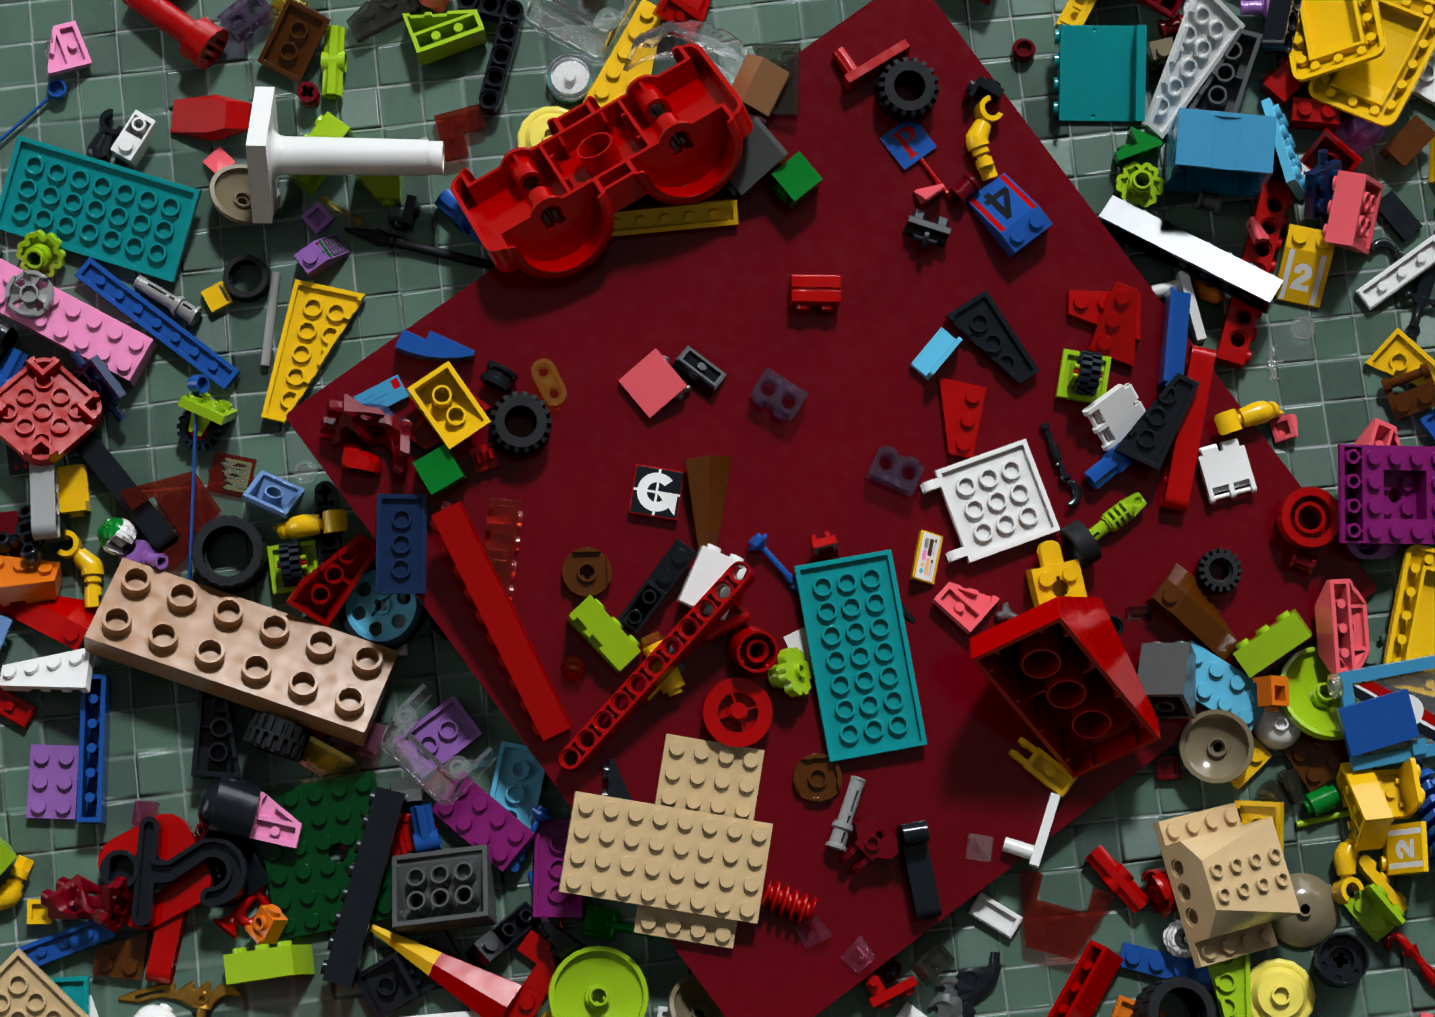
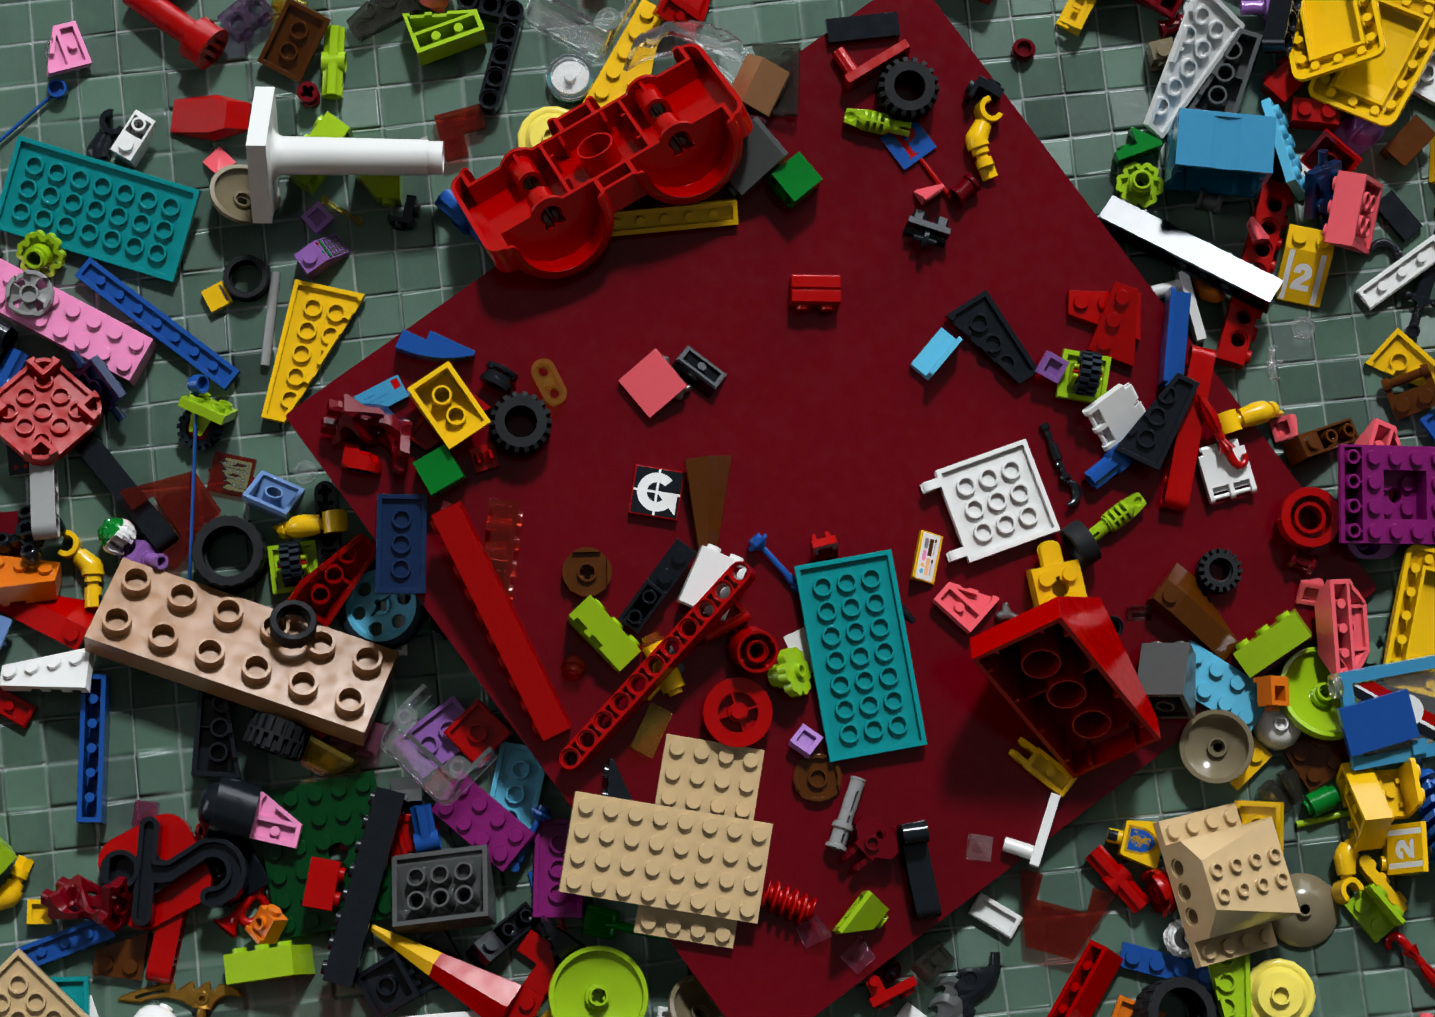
(52, 782): medium lavender plate -> none
(73, 490): yellow bracket -> none
(177, 305): light grey pin -> none
(296, 607): none -> black tyre
(324, 884): none -> red brick
(381, 238): black piece -> none
(476, 731): none -> red tile
(651, 730): none -> clear yellow slope
(781, 389): clear purple brick -> none
(805, 741): none -> medium lavender plate
(862, 28): none -> black tile
(863, 914): none -> lime slope
(875, 122): none -> lime hinge
(893, 477): clear purple brick -> none
(962, 413): red wing -> none
(1009, 214): blue slope -> none
(1052, 366): none -> medium lavender plate
(1100, 73): teal panel -> none
(1136, 843): none -> torso
(1167, 768): dark red tile -> none
(1225, 446): none -> red piece
(1309, 591): none -> coral slope
(1319, 441): none -> reddish brown slope
(1352, 952): black wheel -> none

